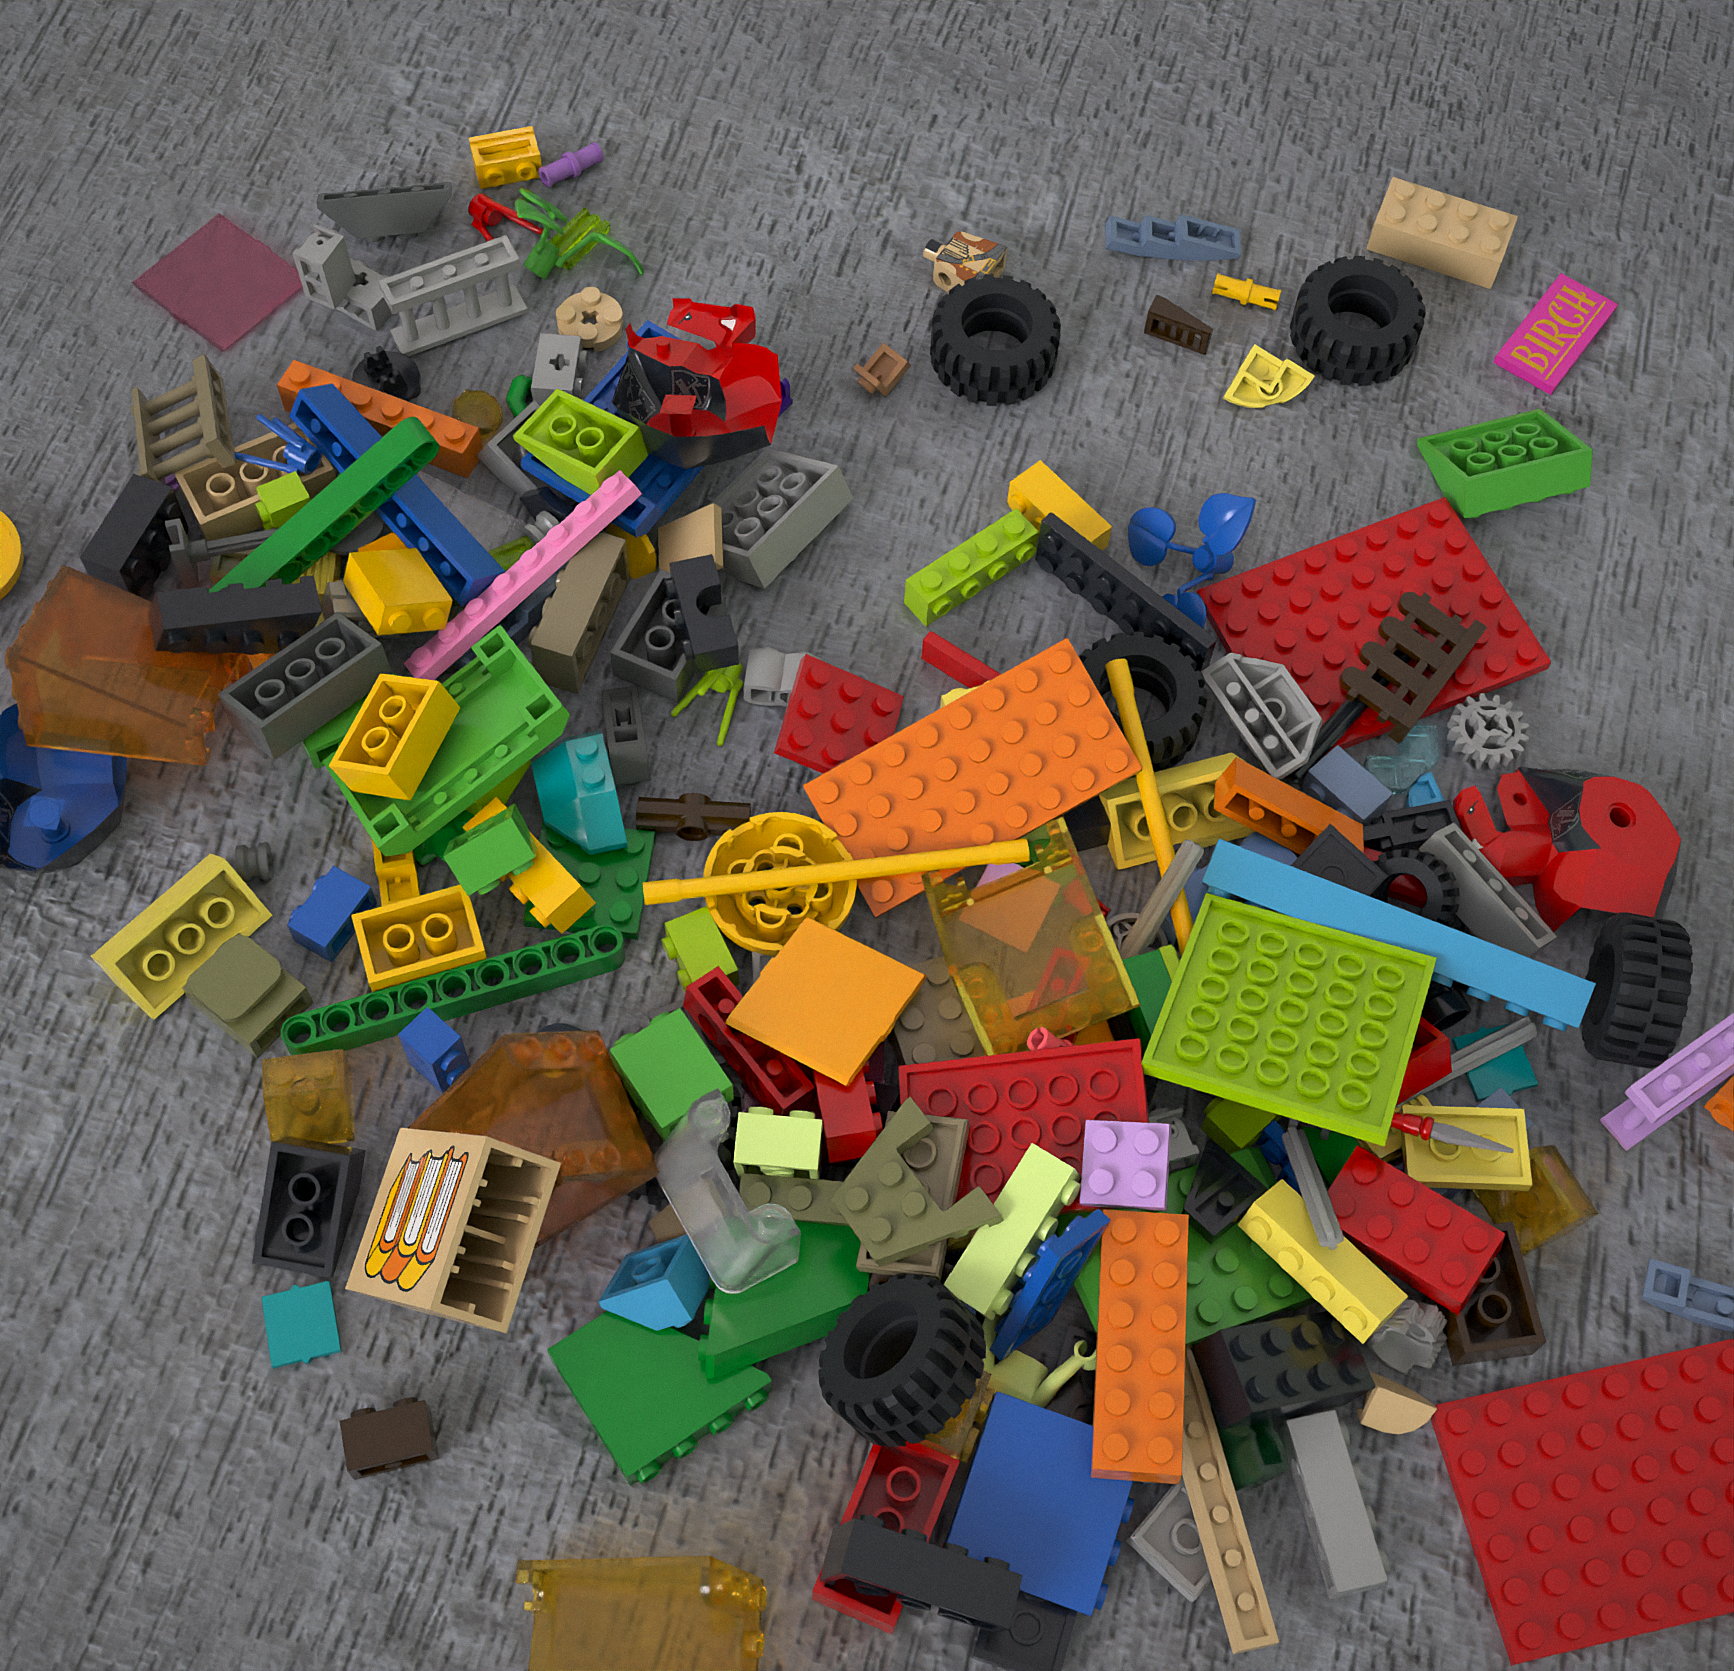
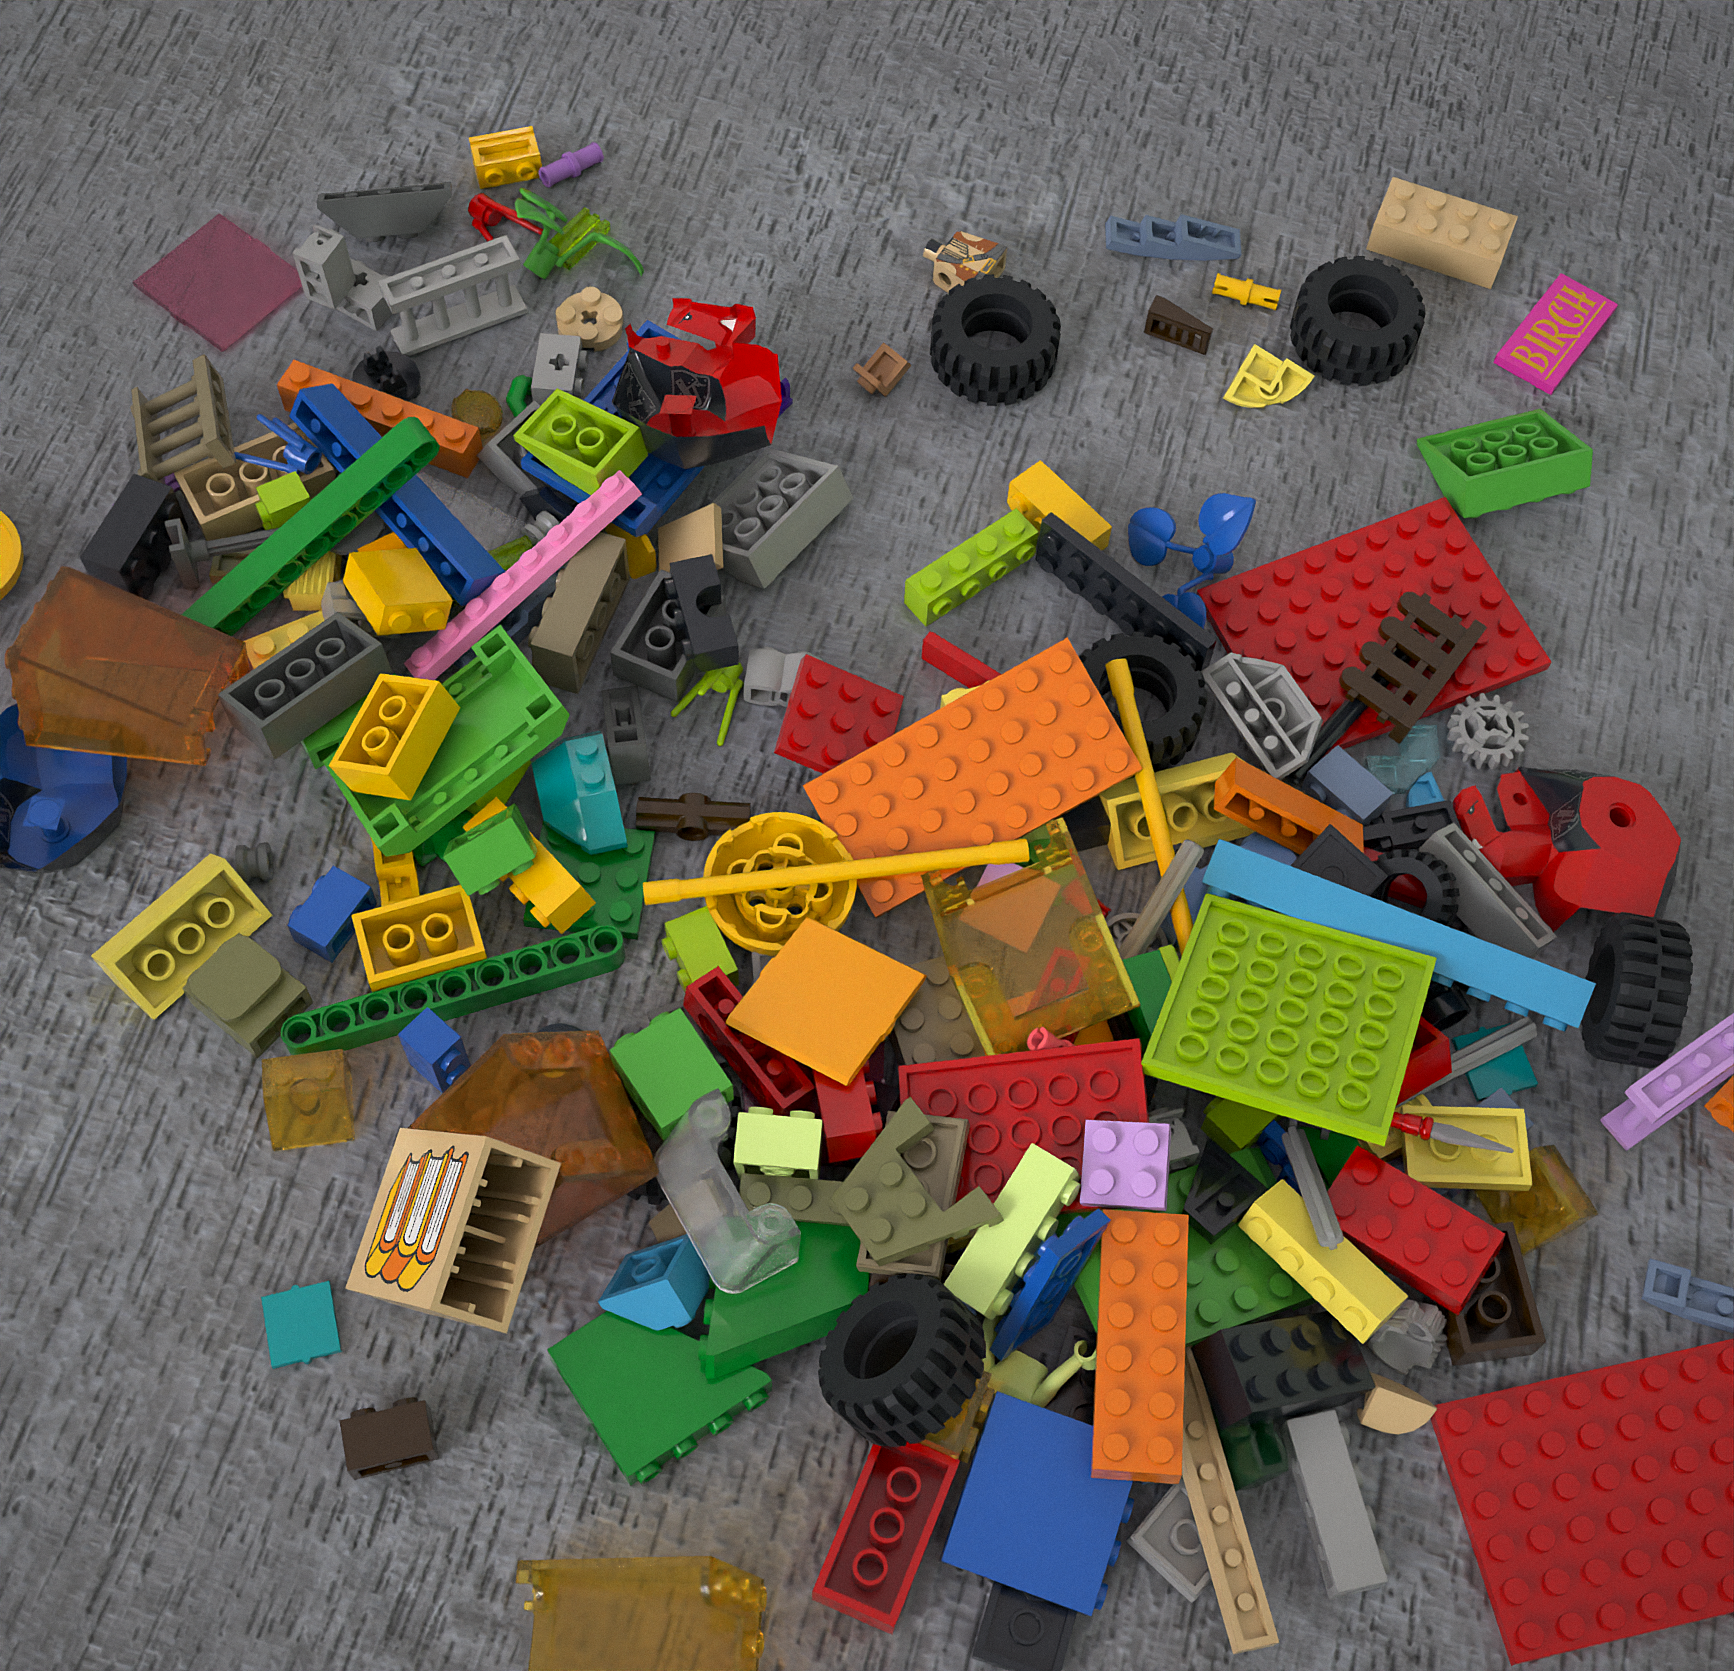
(234, 617): black wedge -> none
(307, 1205): black slope -> none
(922, 1573): black wedge -> none

